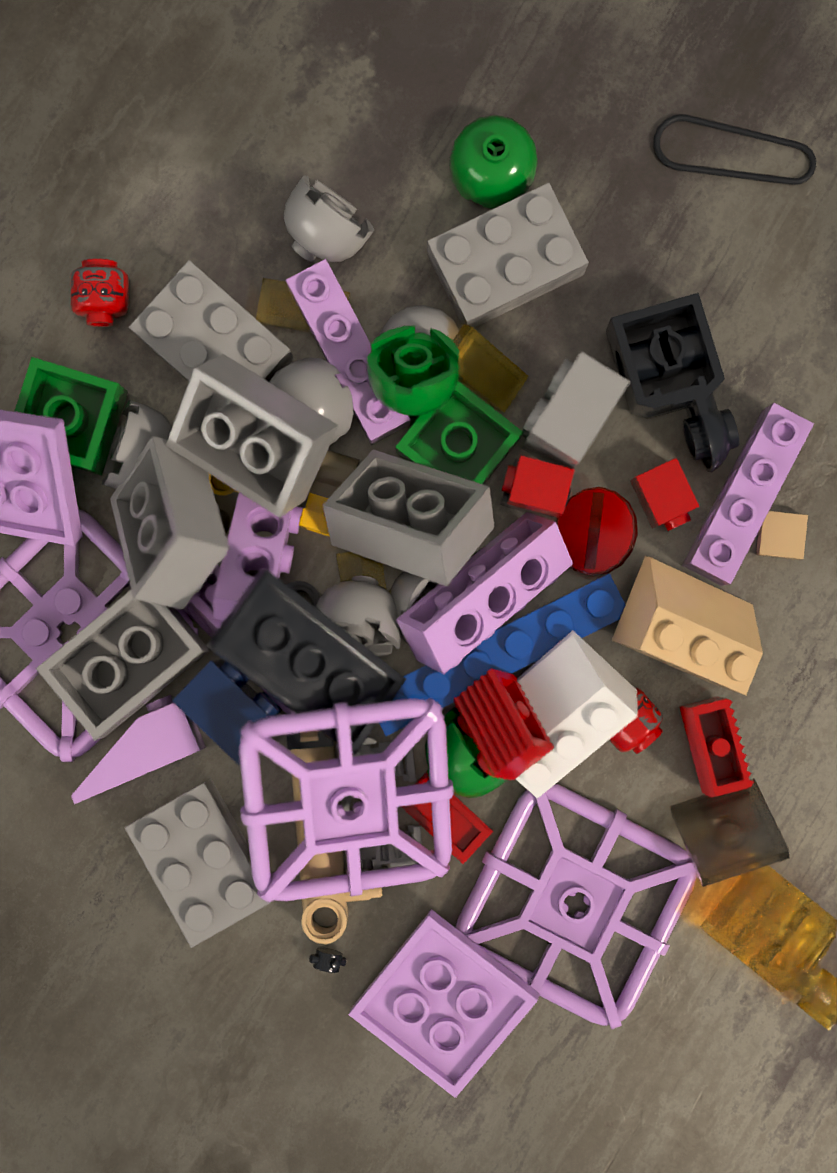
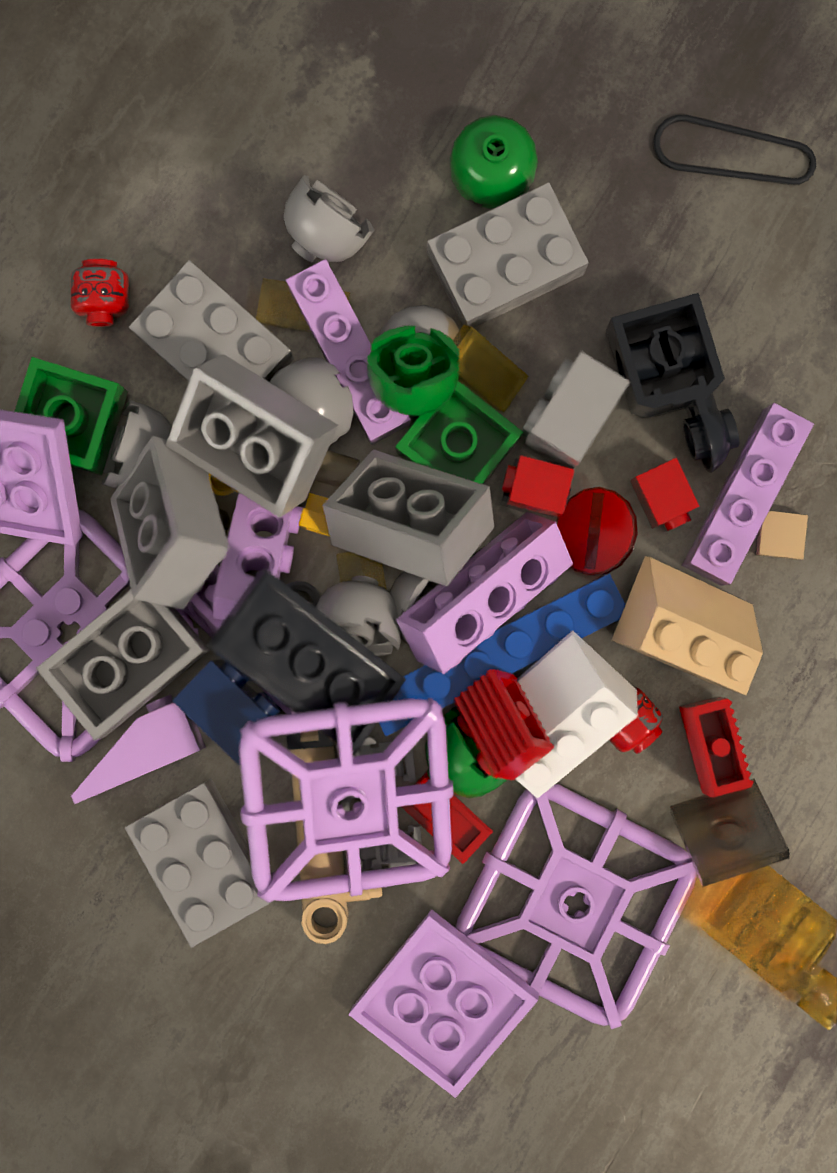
(327, 960): black piece -> none

